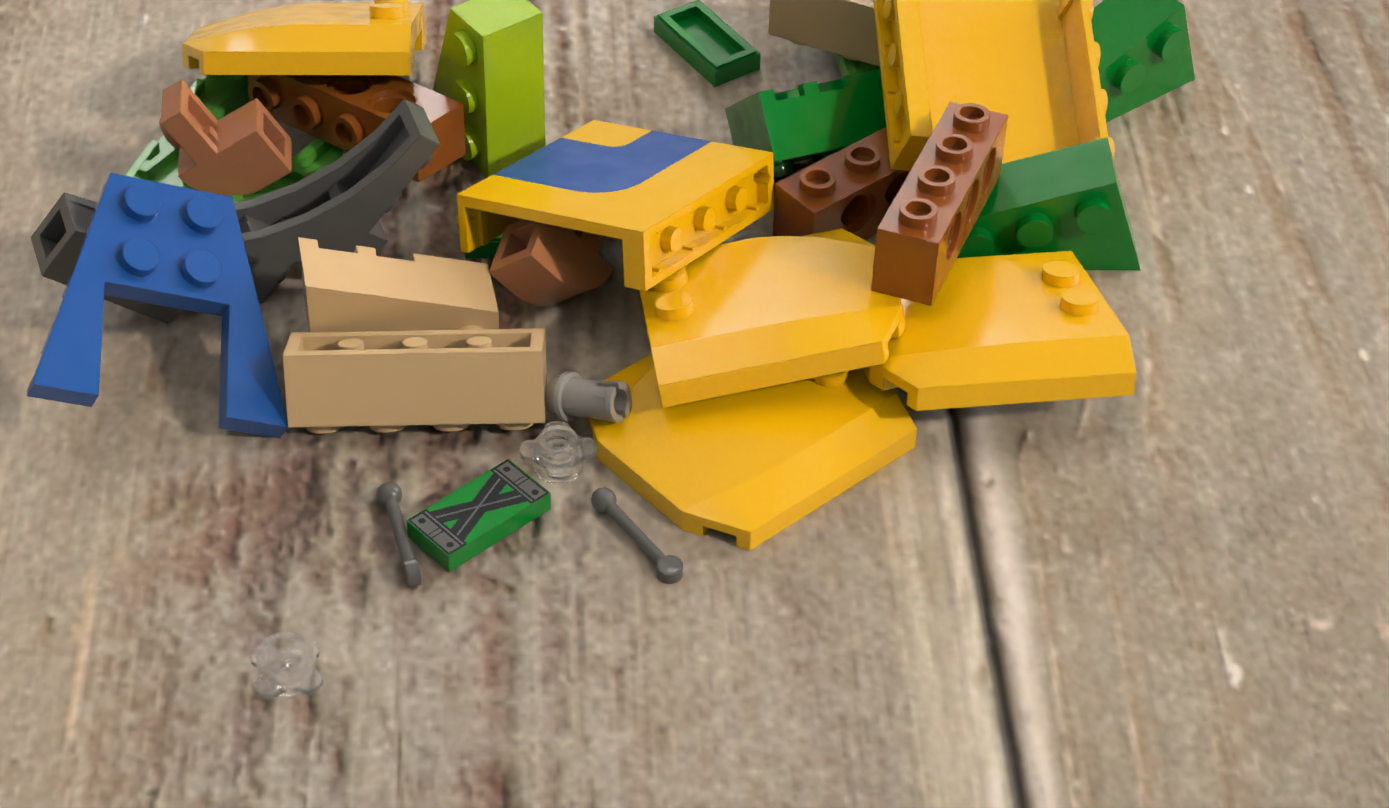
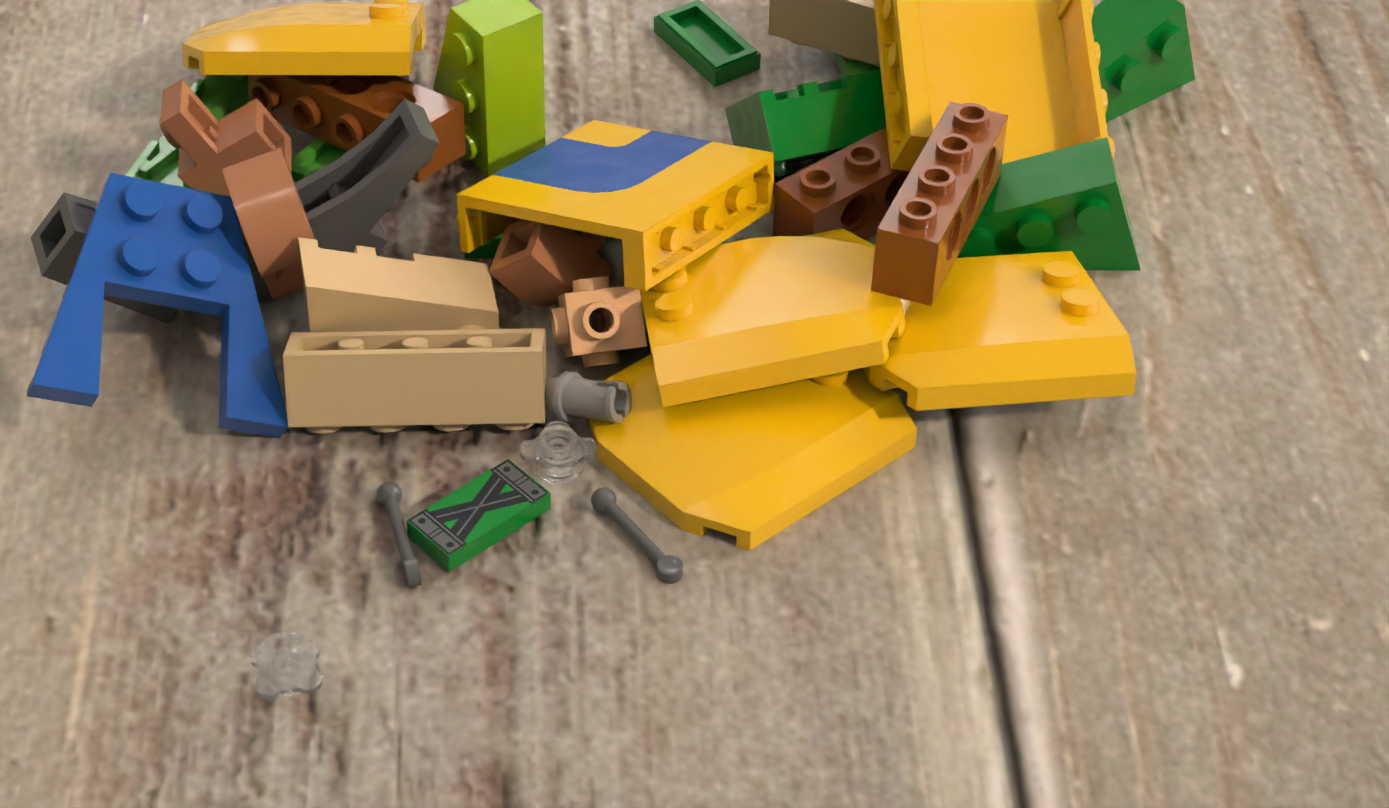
(270, 218): none -> nougat brick
(621, 319): none -> light nougat brick

